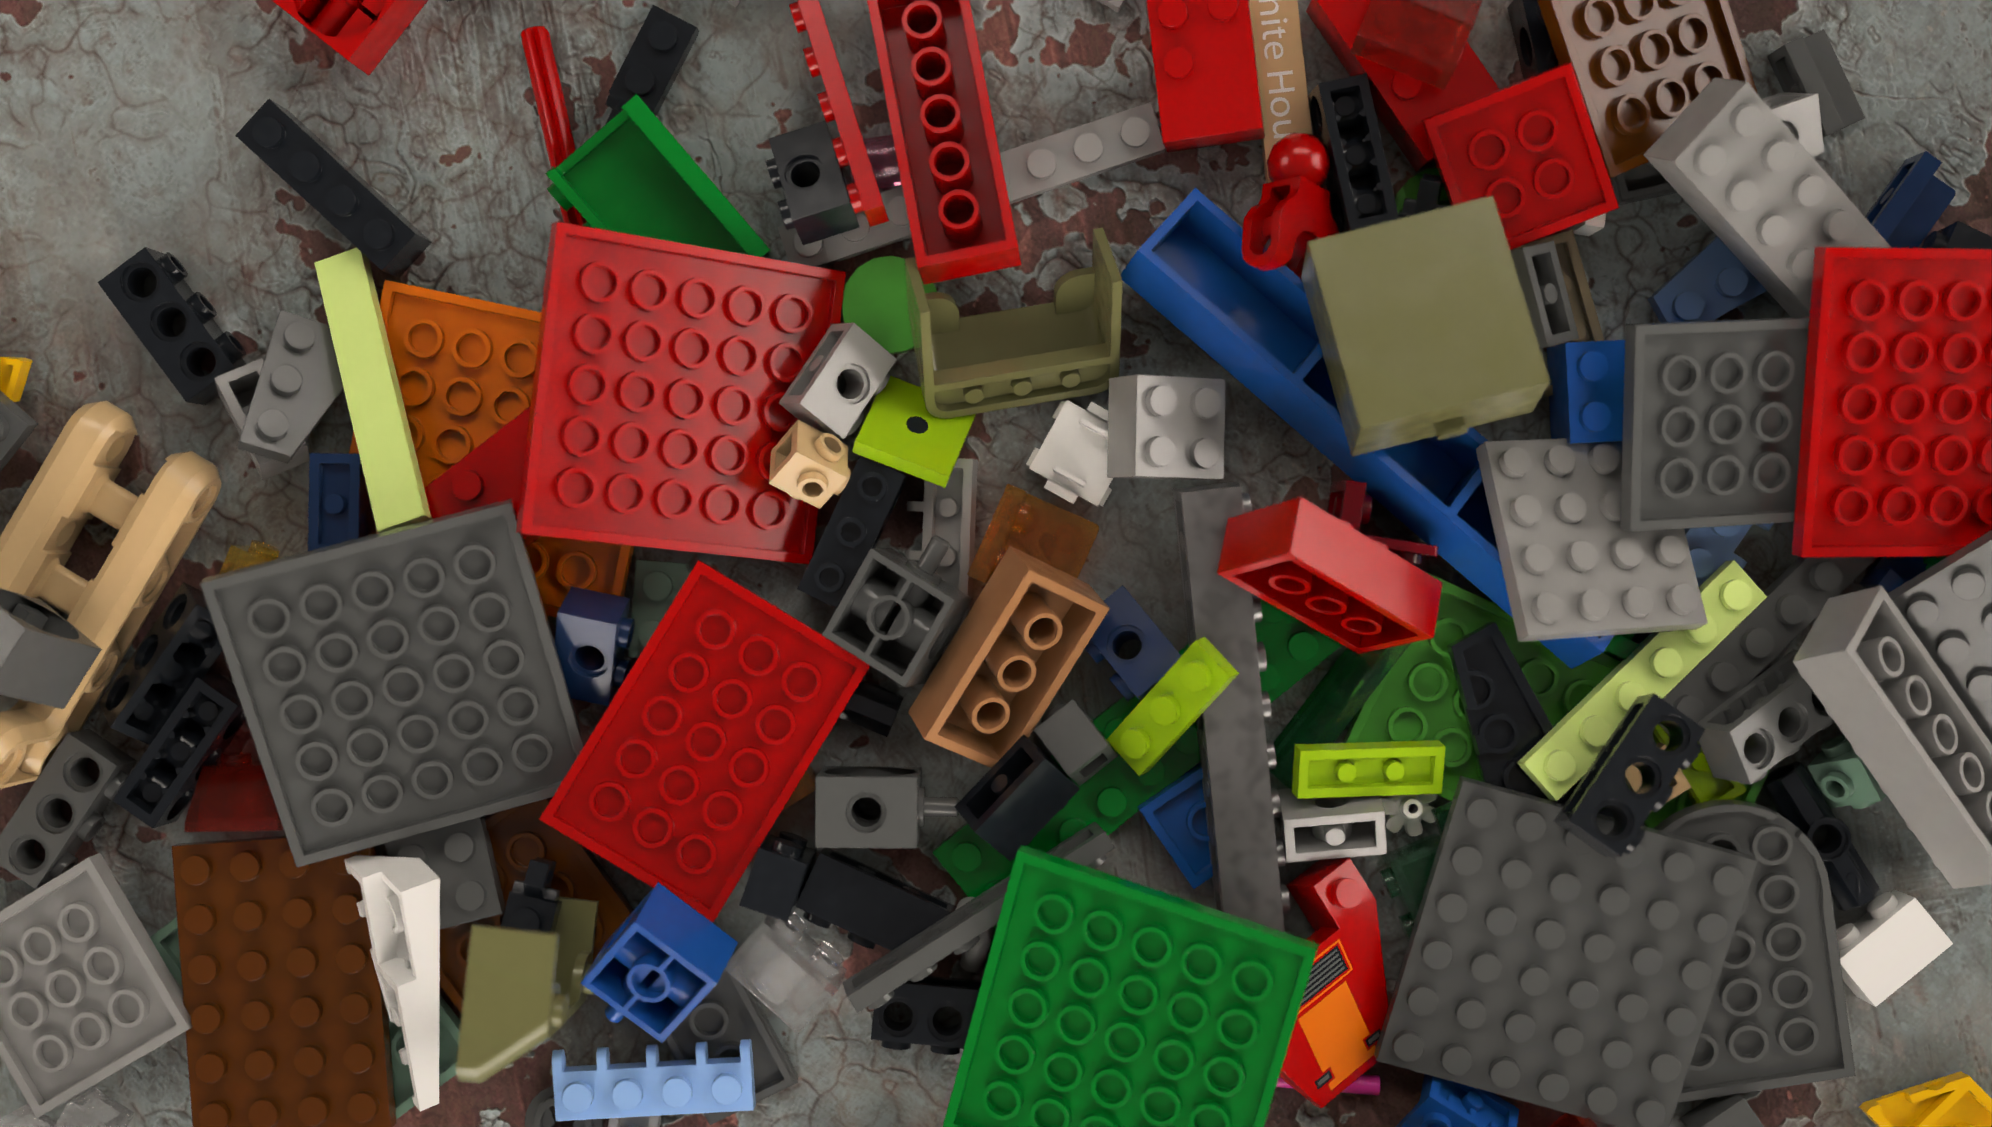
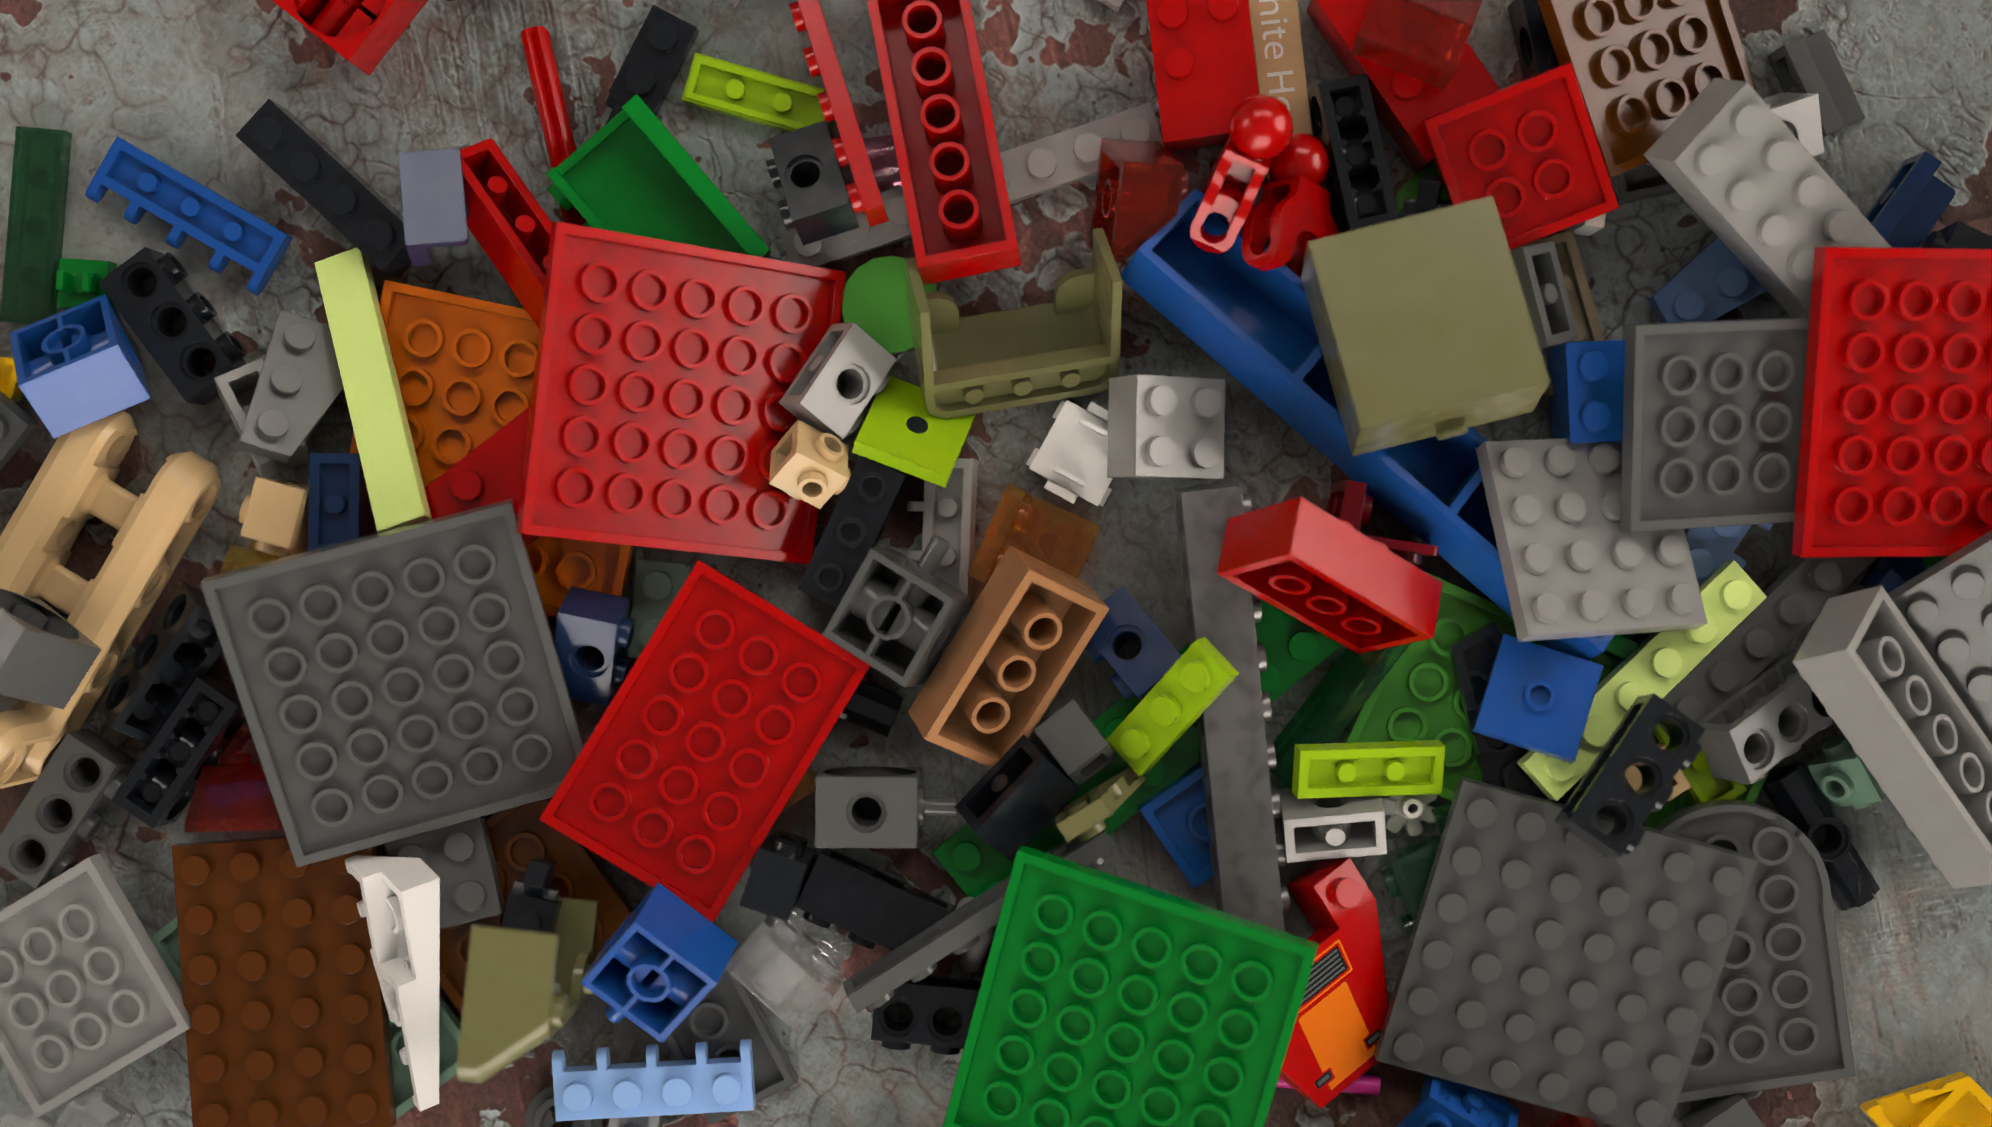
(35, 224): none -> clear green tile
(78, 366): none -> blue piece
(79, 280): none -> green tile
(191, 211): none -> blue hinge
(276, 516): none -> tan brick
(432, 202): none -> panel
(507, 222): none -> red brick
(751, 94): none -> lime tile
(1086, 814): none -> olive wing
(1136, 192): none -> clear red slope
(1257, 132): none -> red piece
(1538, 698): none -> blue plate
(1888, 946): white brick -> none

